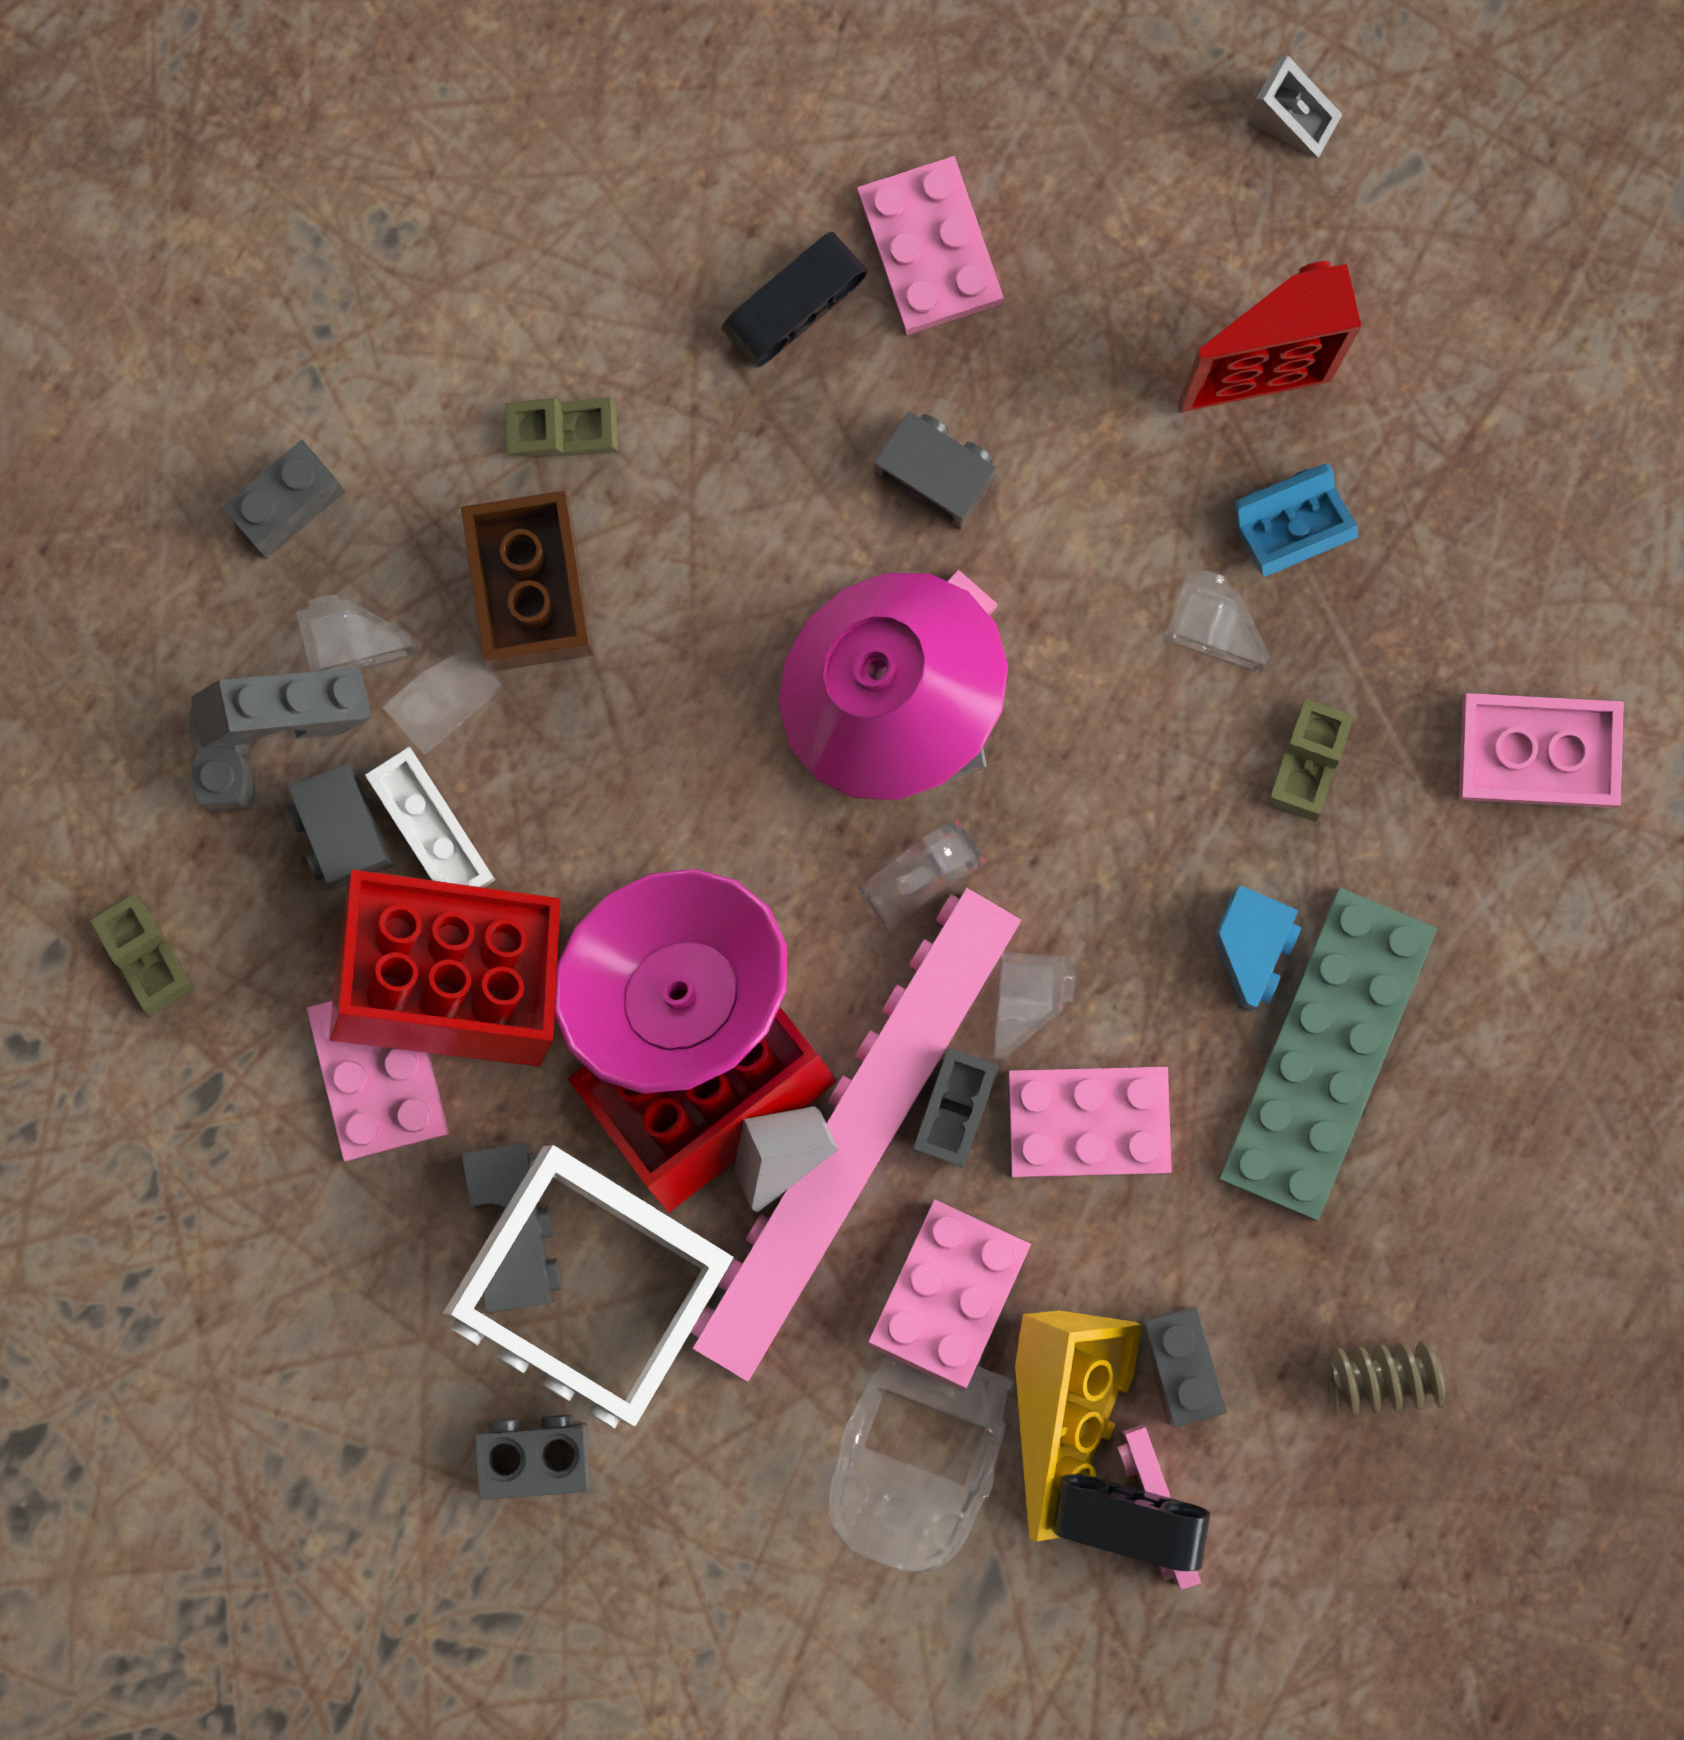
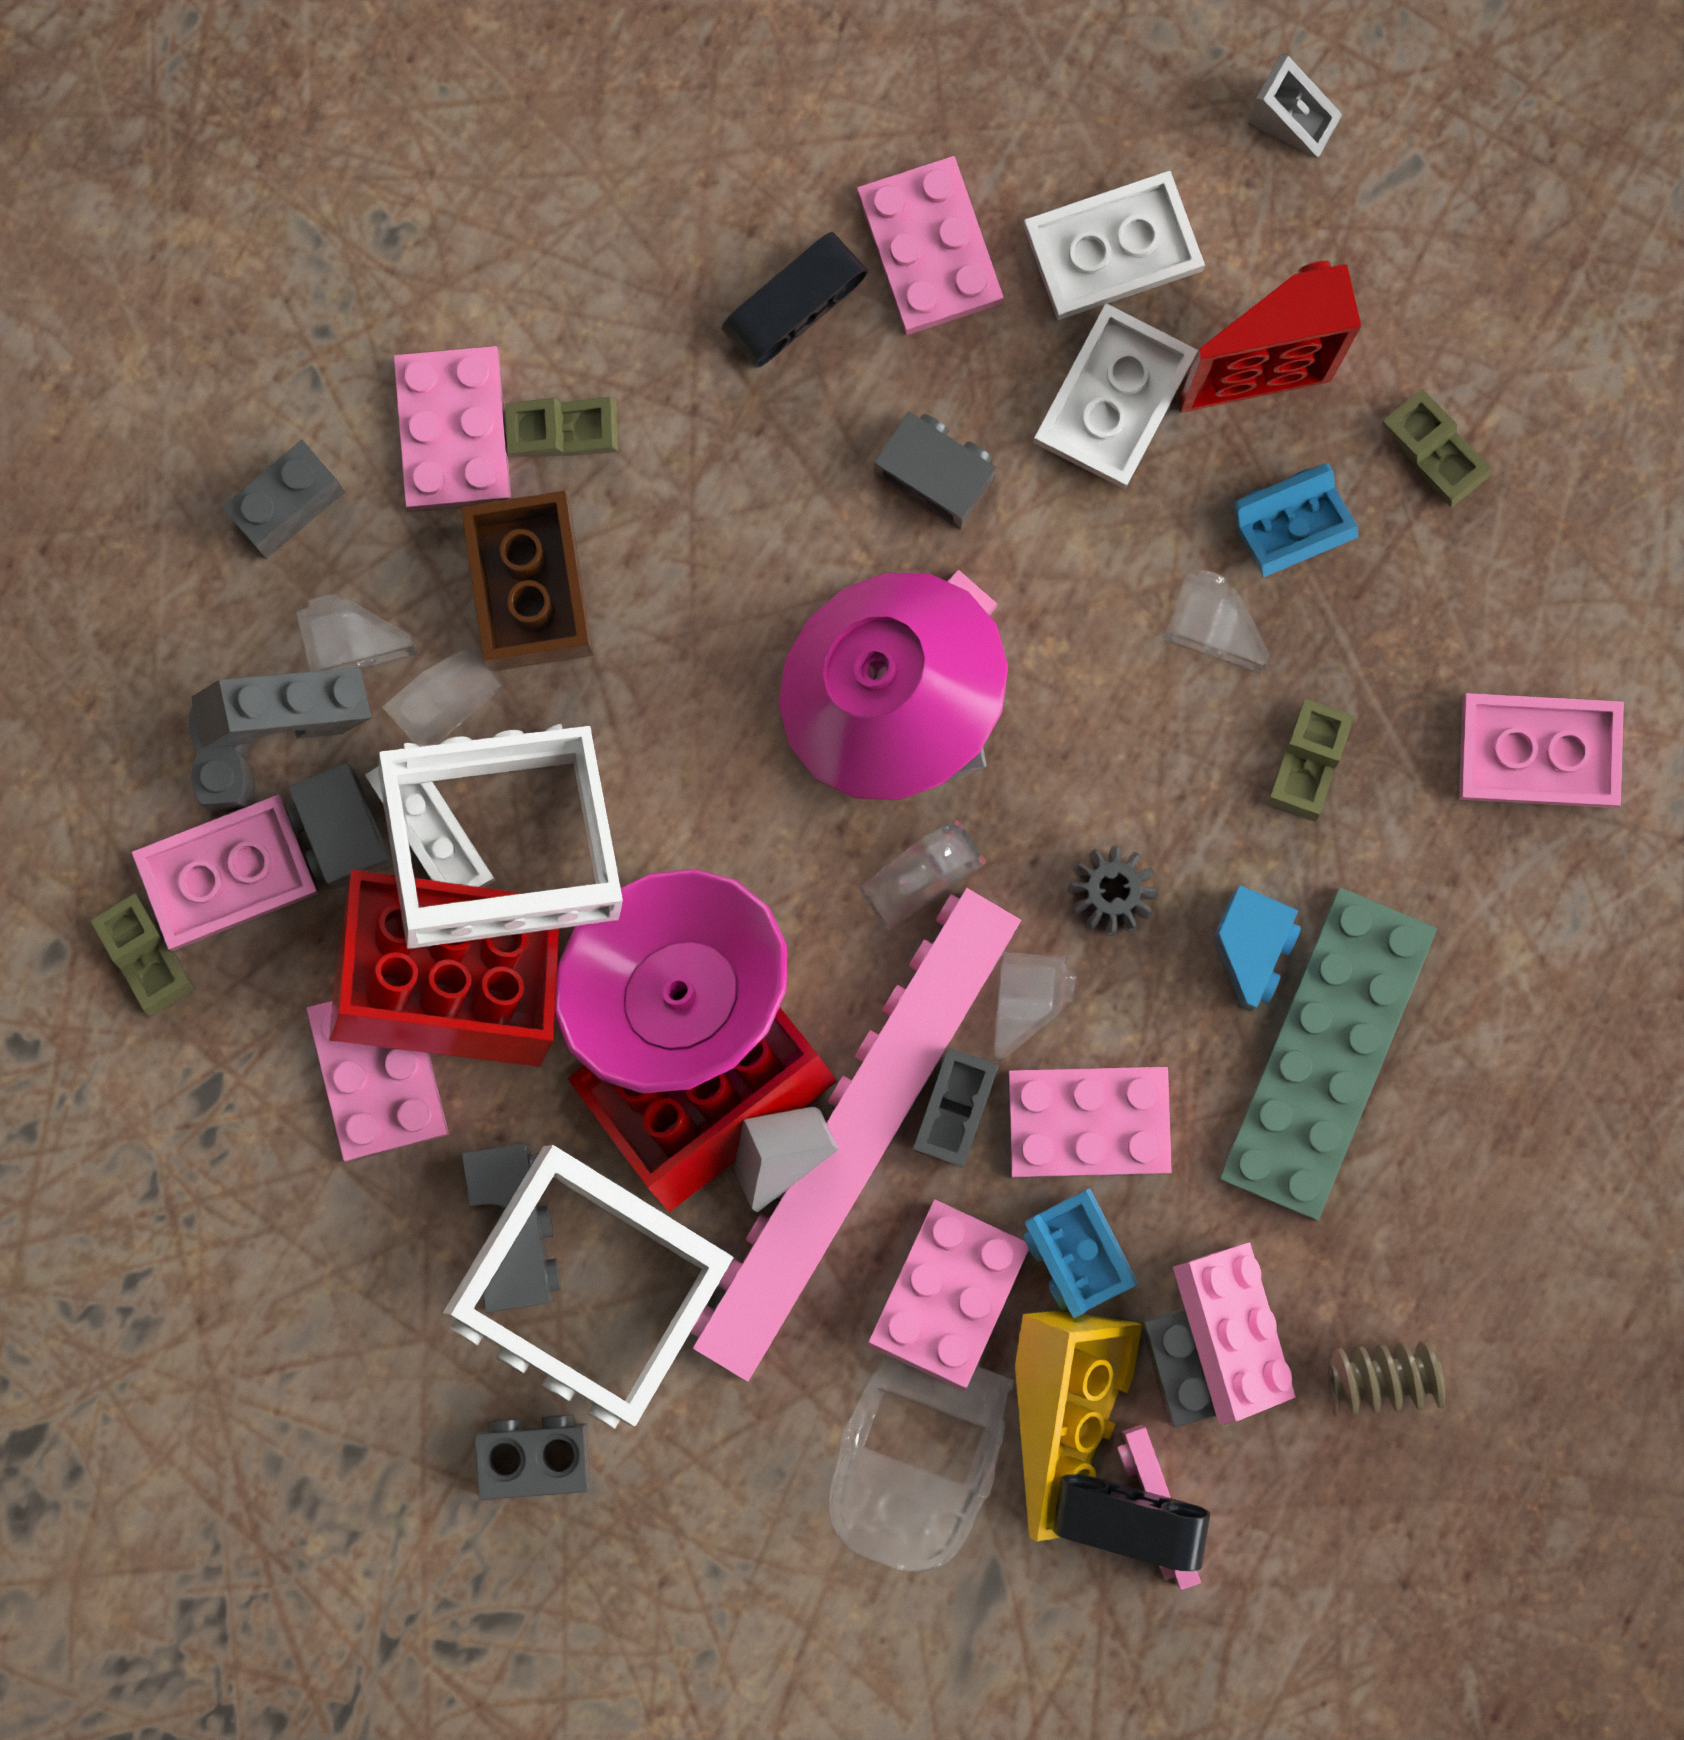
(225, 872): none -> bright pink plate
(452, 428): none -> bright pink plate
(513, 913): none -> white window
(1079, 1253): none -> dark azure bracket
(1114, 245): none -> white plate
(1115, 396): none -> white plate
(1117, 908): none -> dark grey gear
(1234, 1333): none -> bright pink plate
(1435, 448): none -> olive slope

